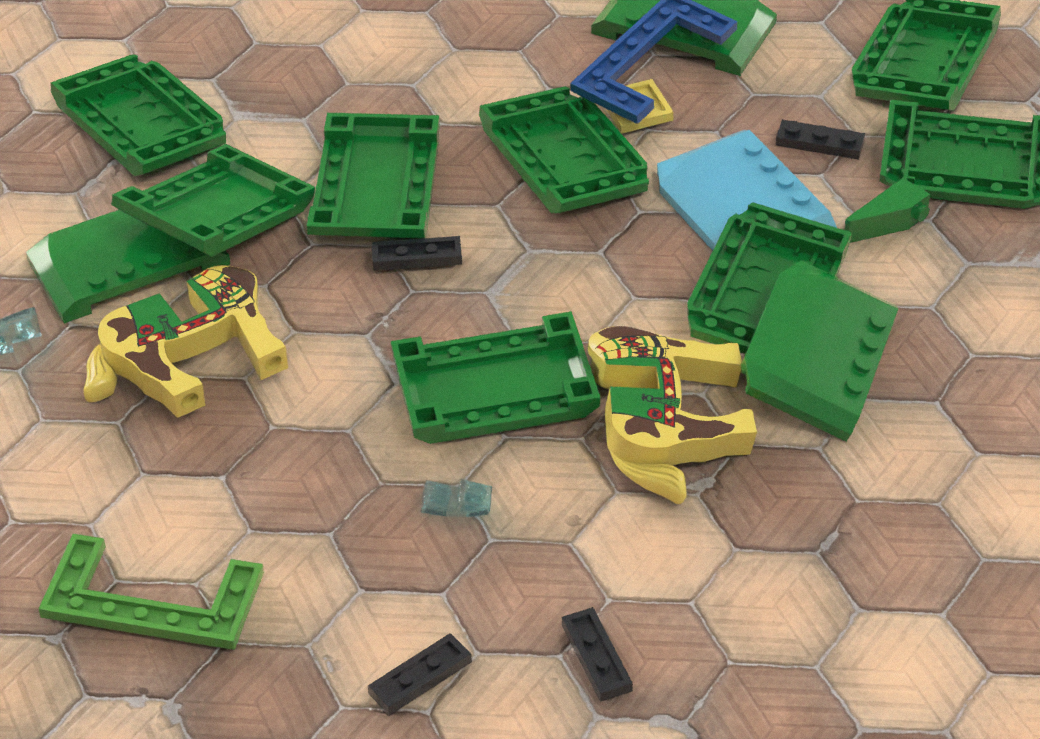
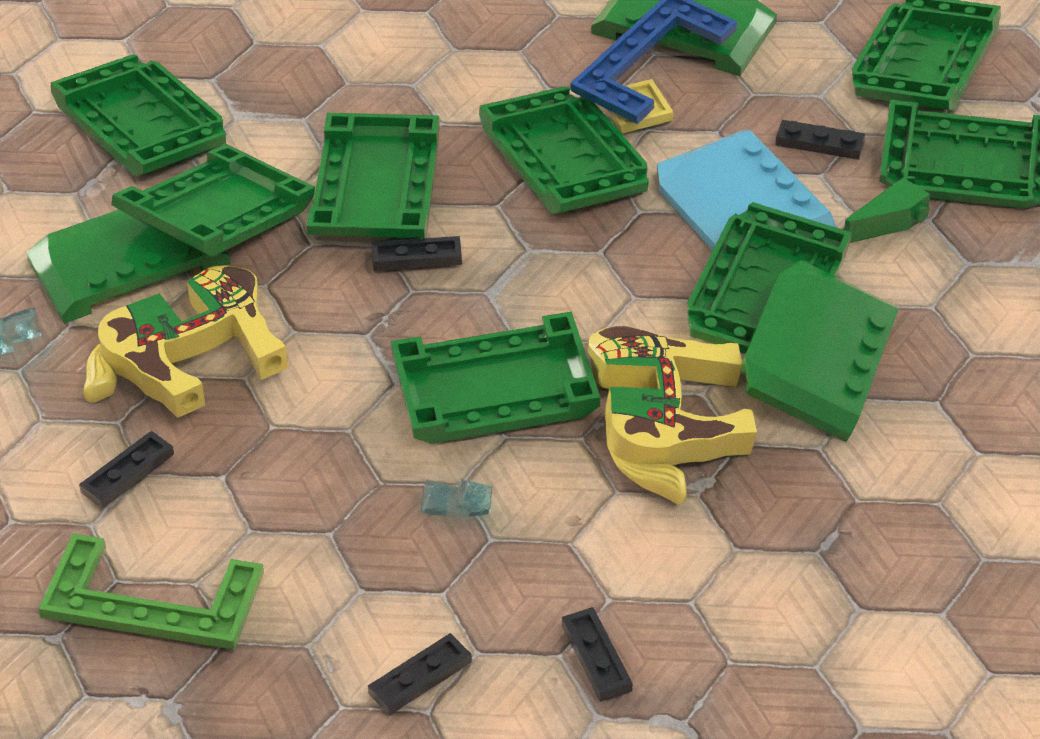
(126, 469): none -> black plate

